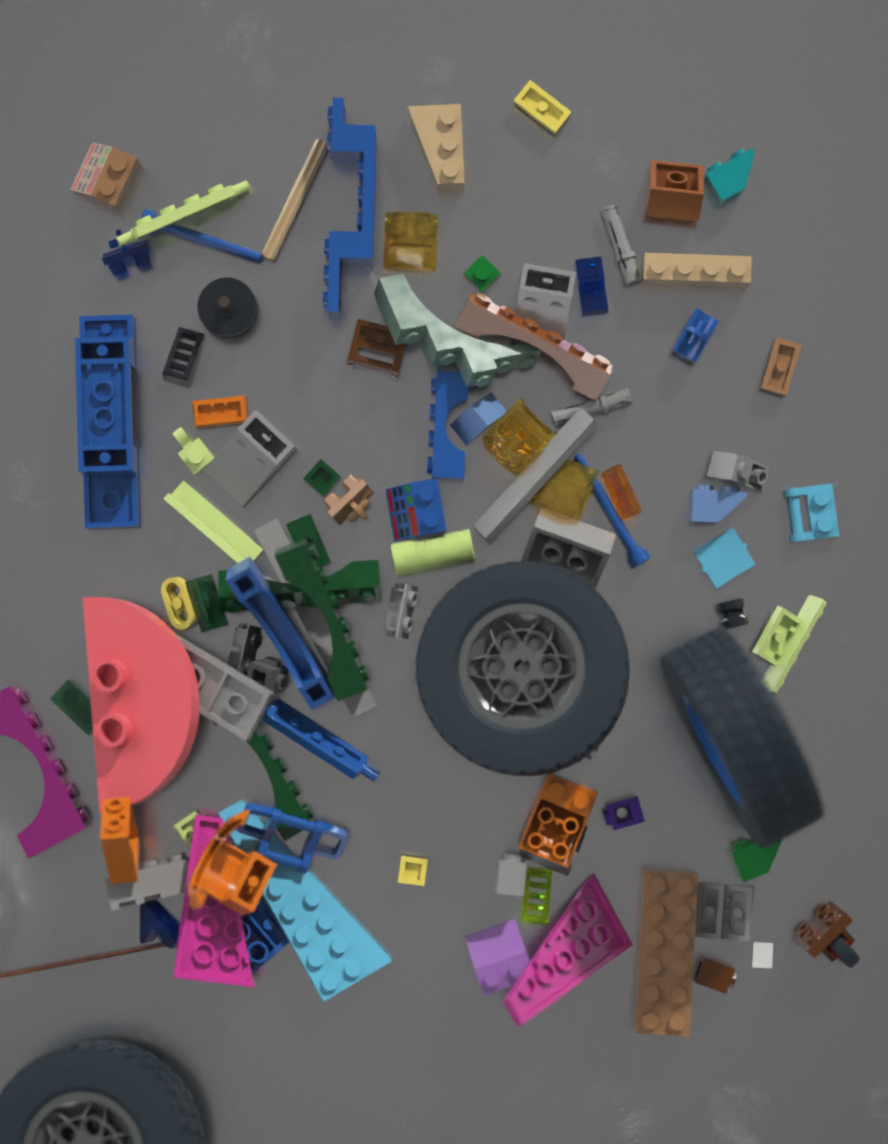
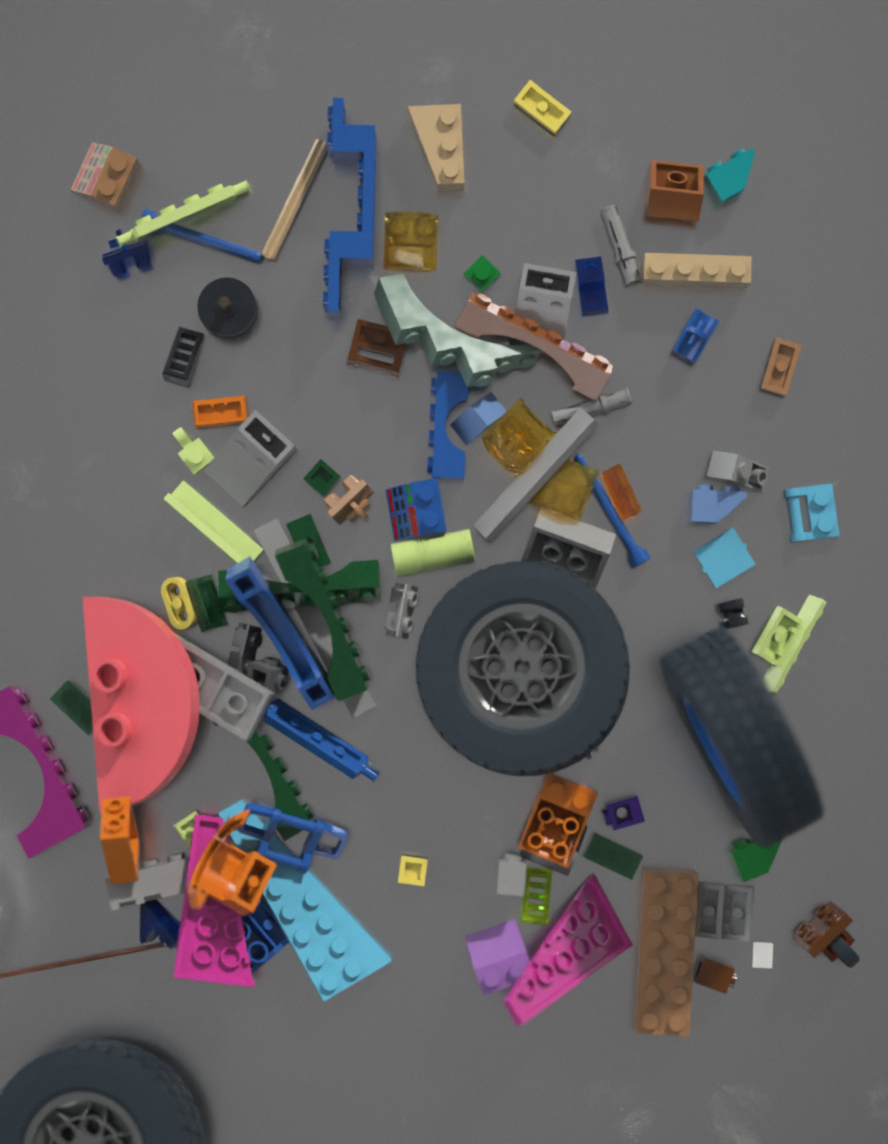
(105, 421): blue bracket -> none
(613, 856): none -> clear green plate

